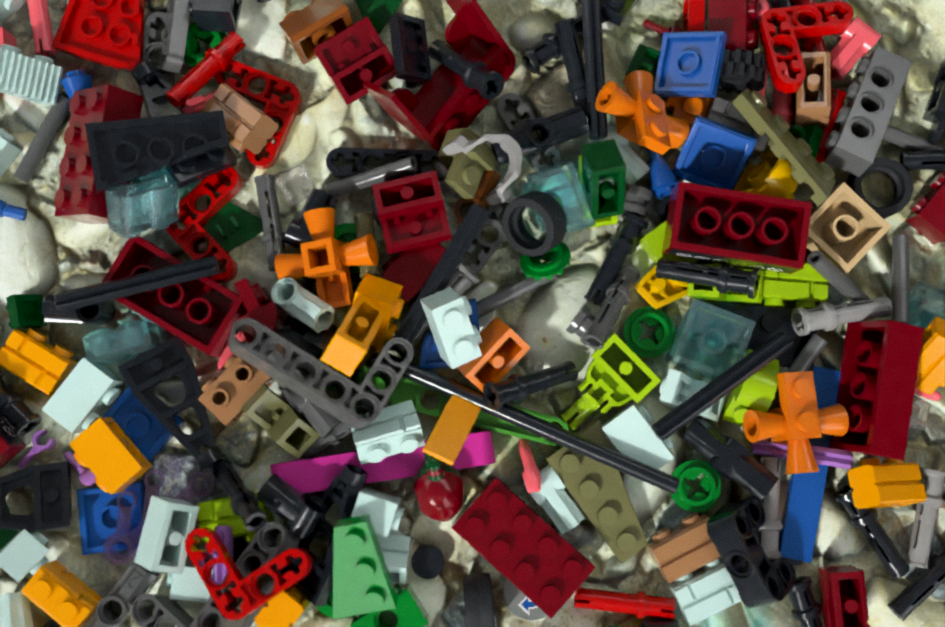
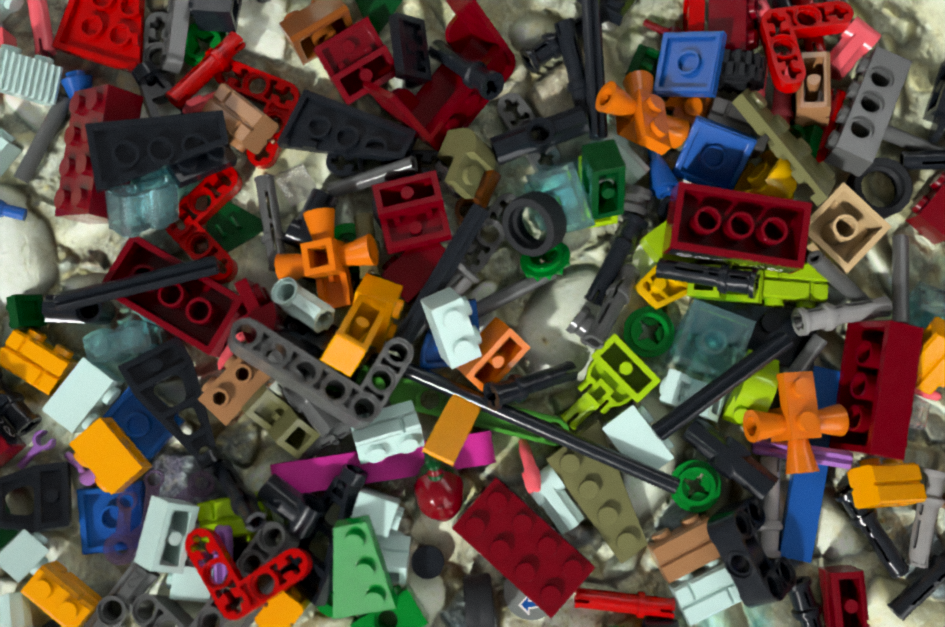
(342, 130): none -> black wing
(509, 145): light grey helmet -> none

